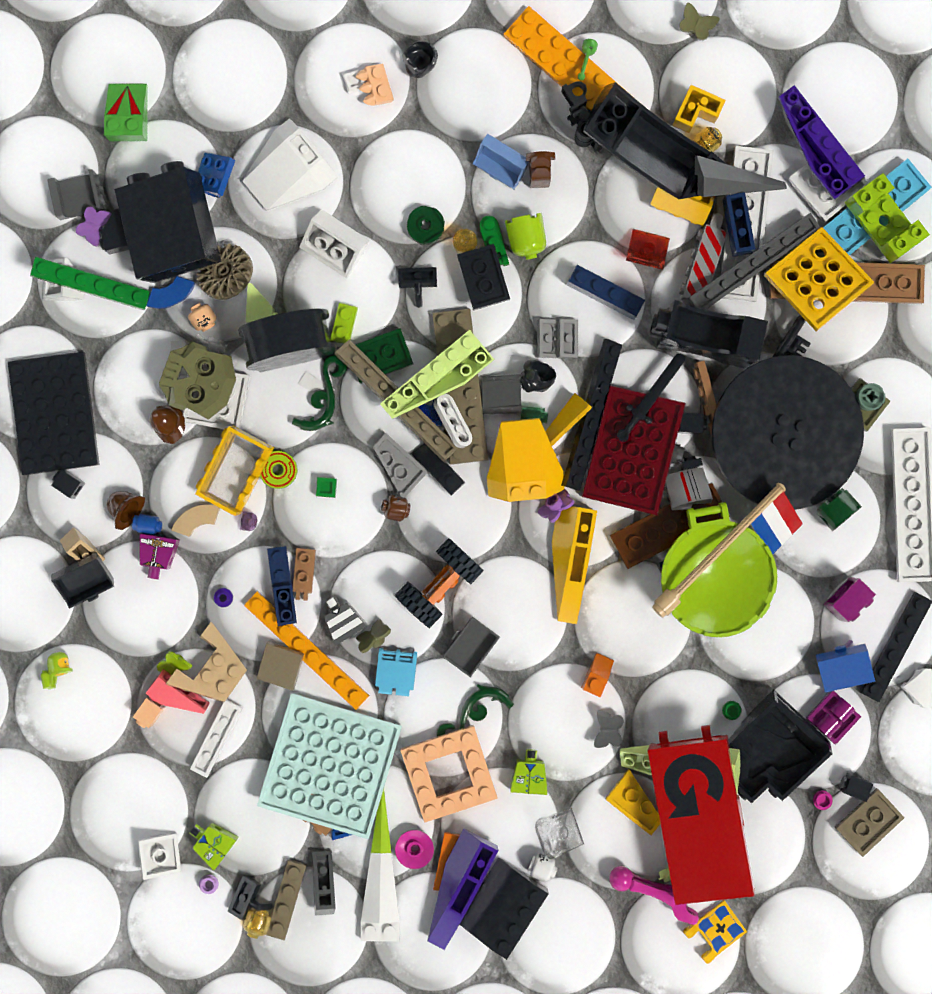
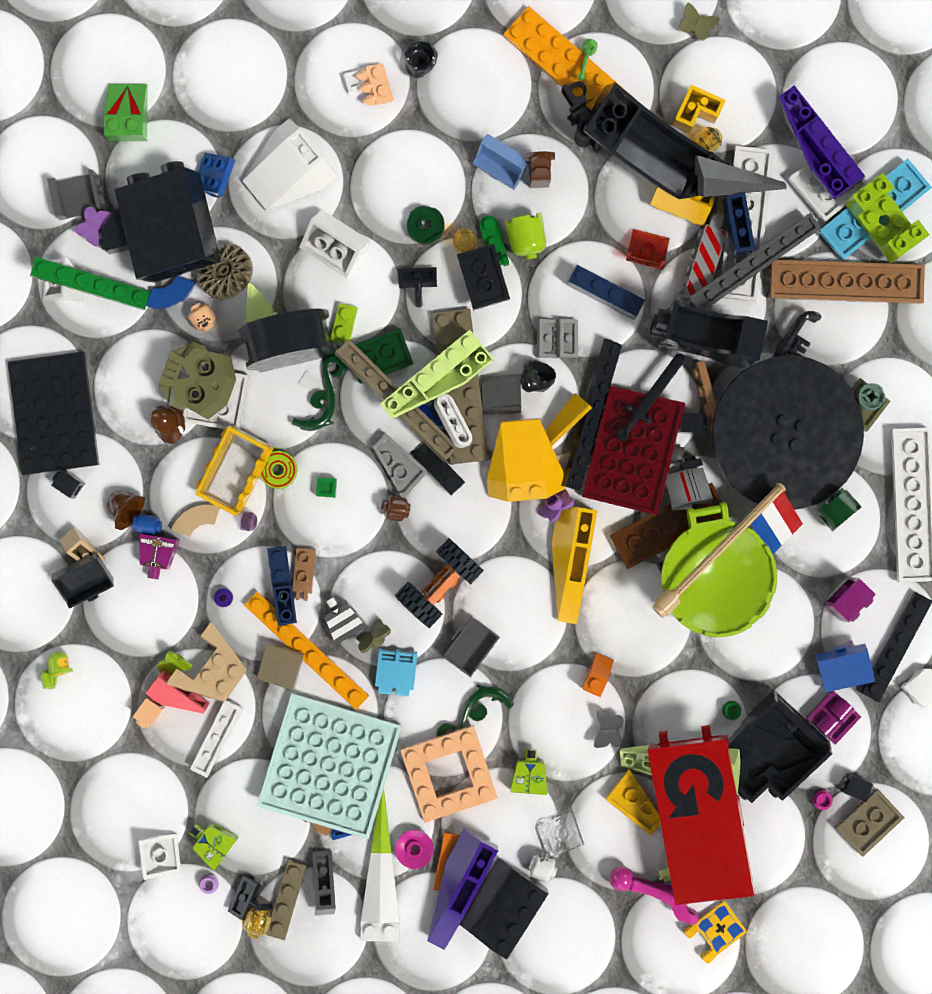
(534, 412): clear green brick -> none
(818, 291): yellow piece -> none

